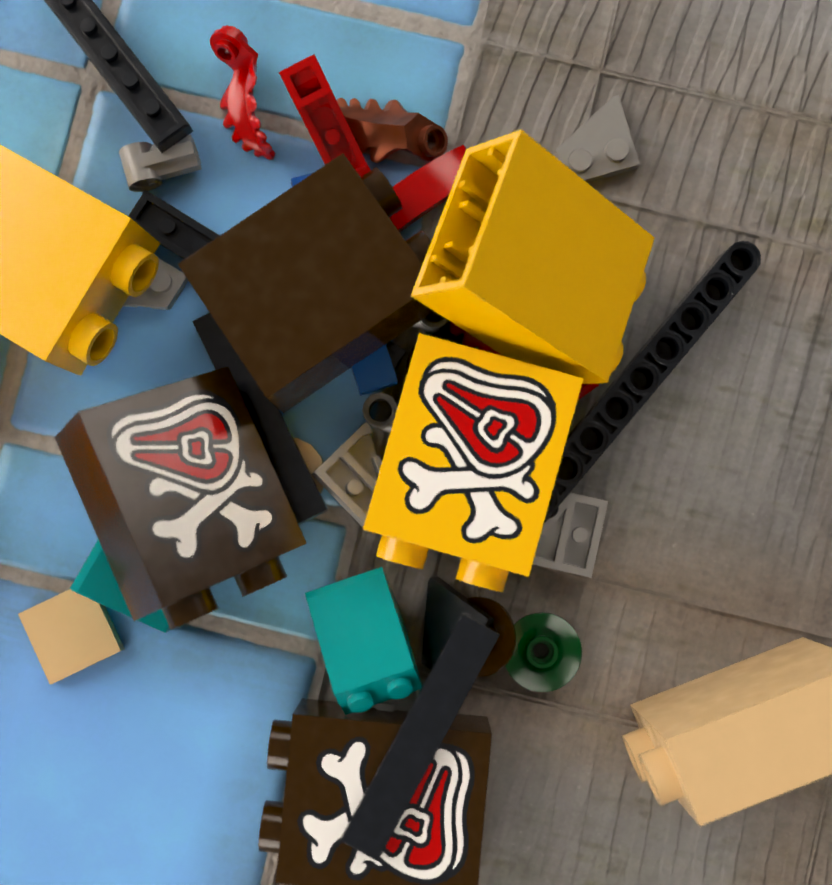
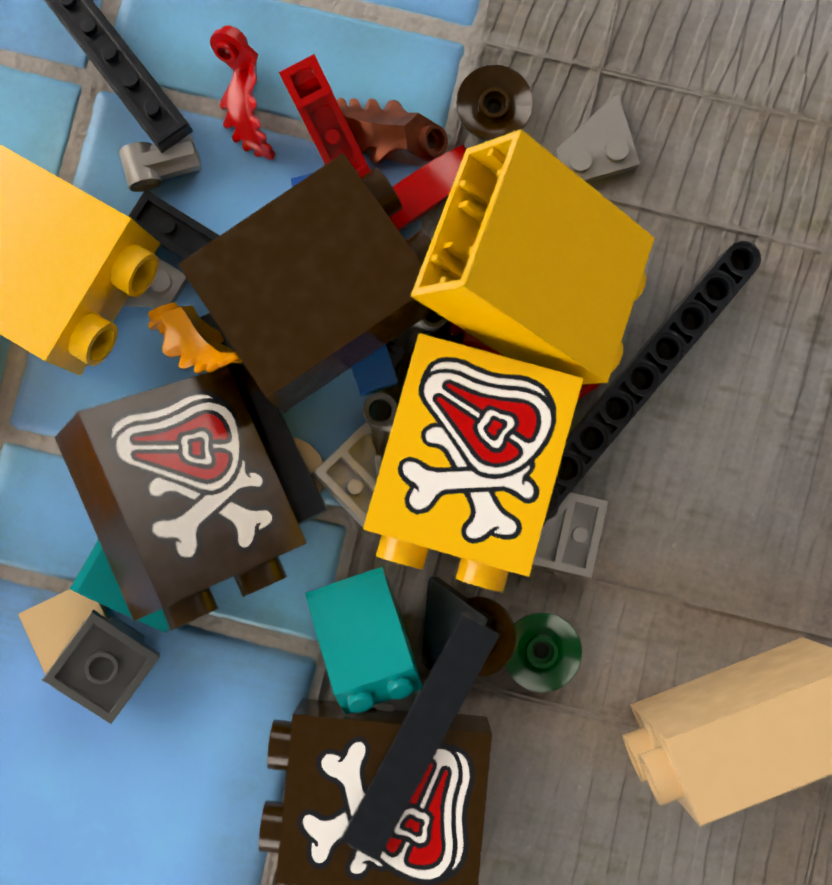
(102, 665): none -> dark grey panel
(190, 338): none -> light orange plant
(499, 86): none -> dark brown dish

